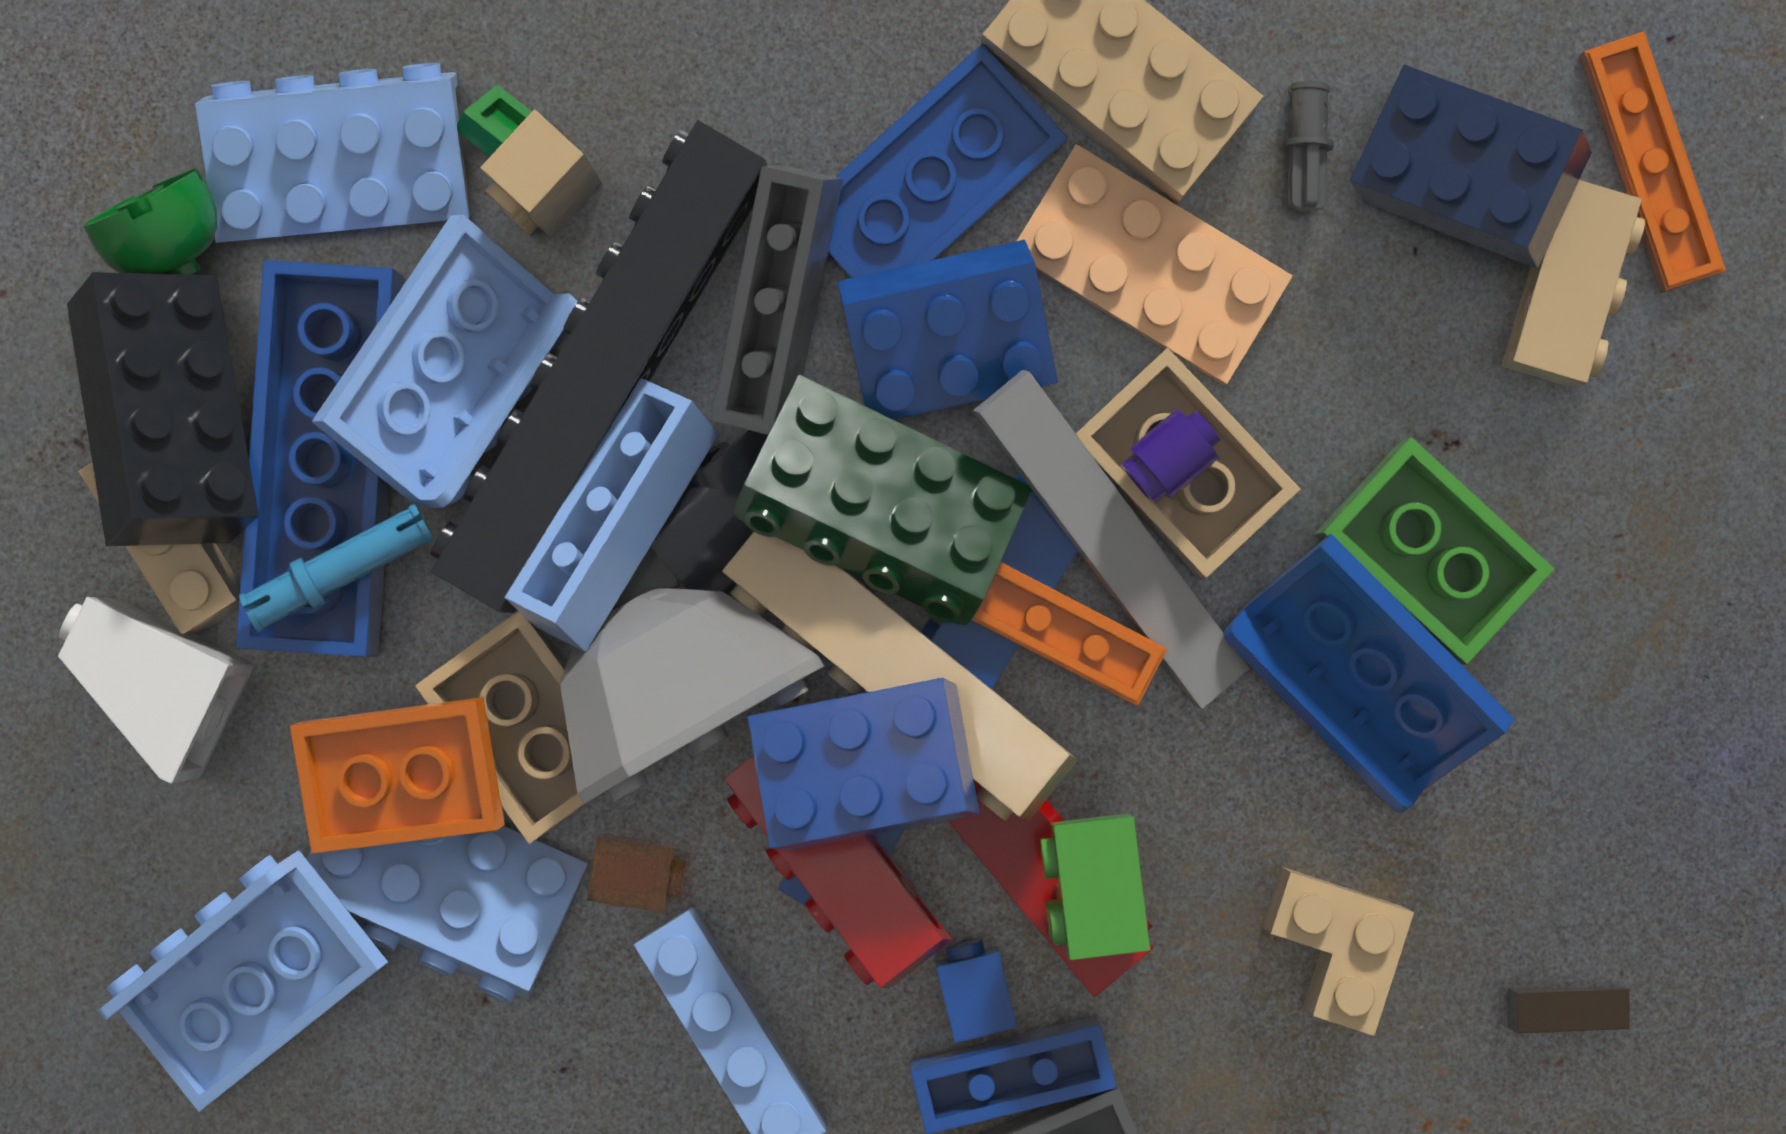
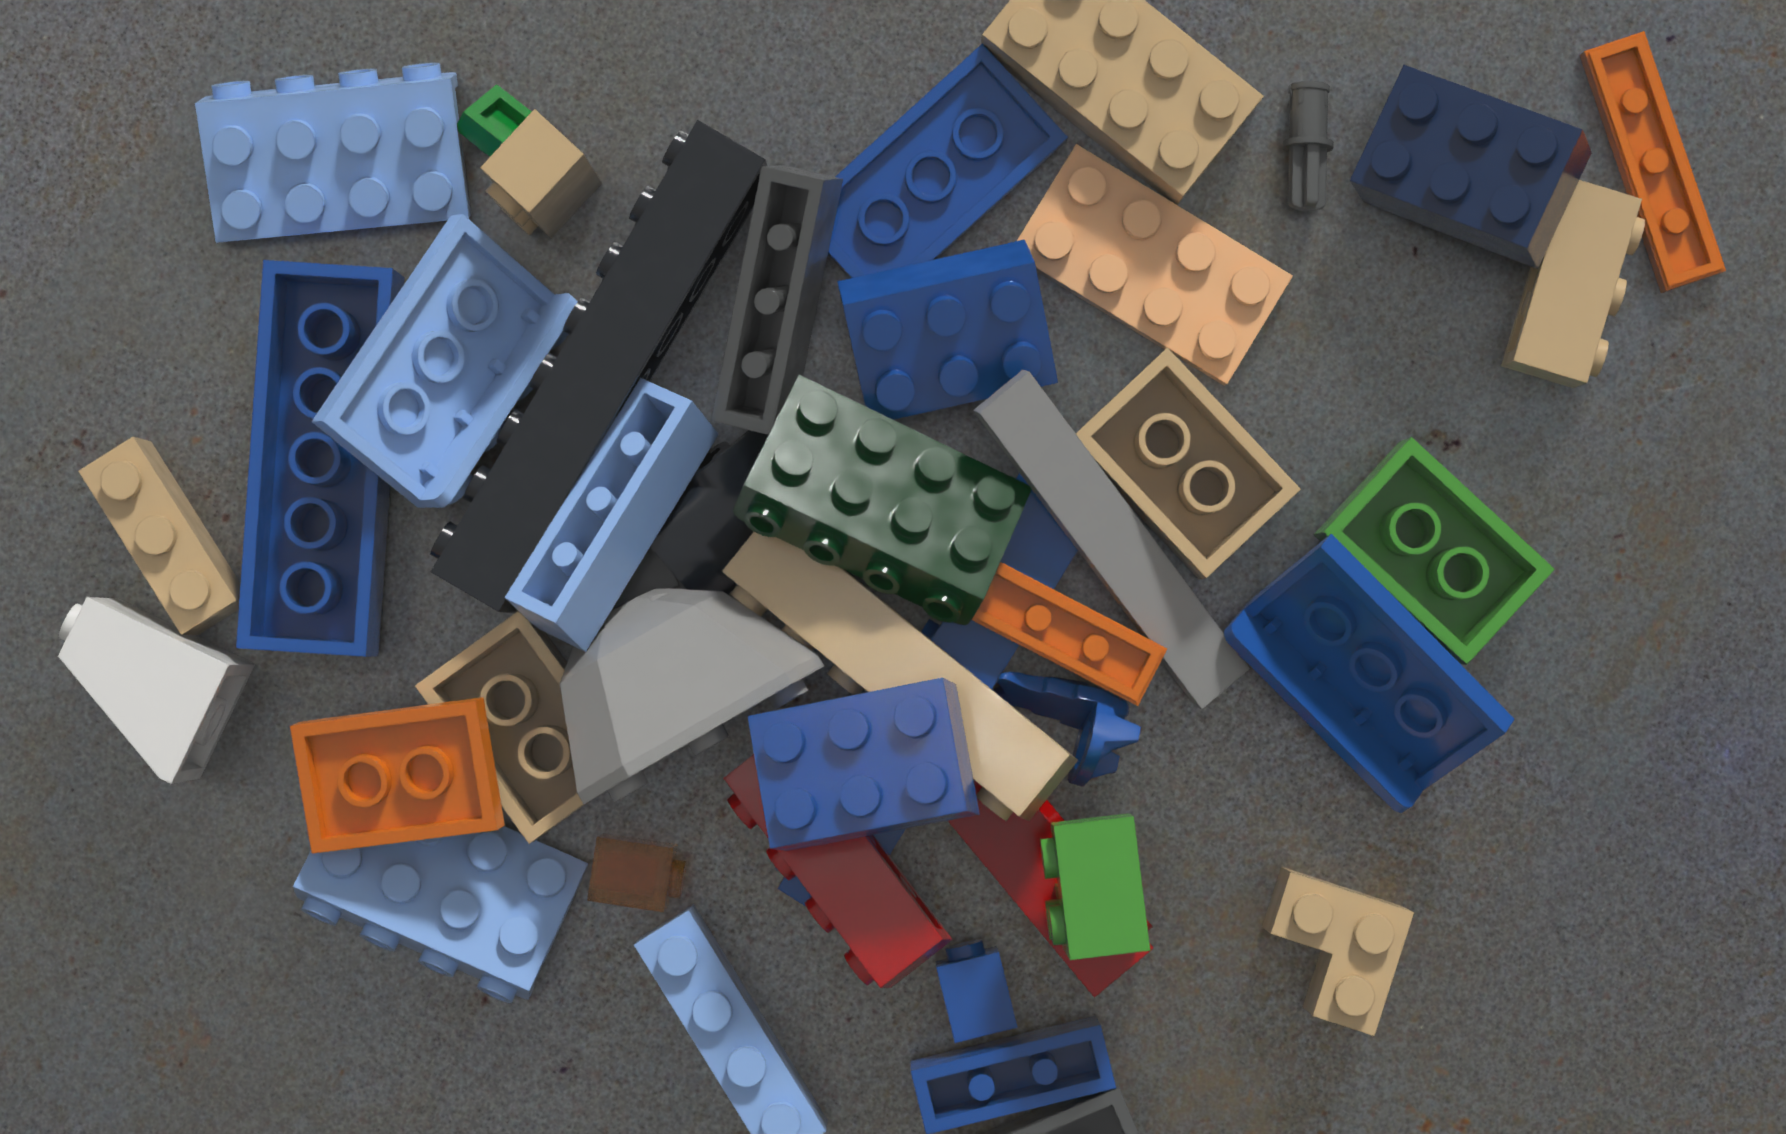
(157, 229): green cylinder -> none
(161, 409): black brick -> none
(244, 977): light blue bracket -> none
(313, 580): dark azure pin -> none
(1084, 707): none -> blue hair
(1172, 455): dark purple brick -> none
(1567, 1009): dark brown piece -> none

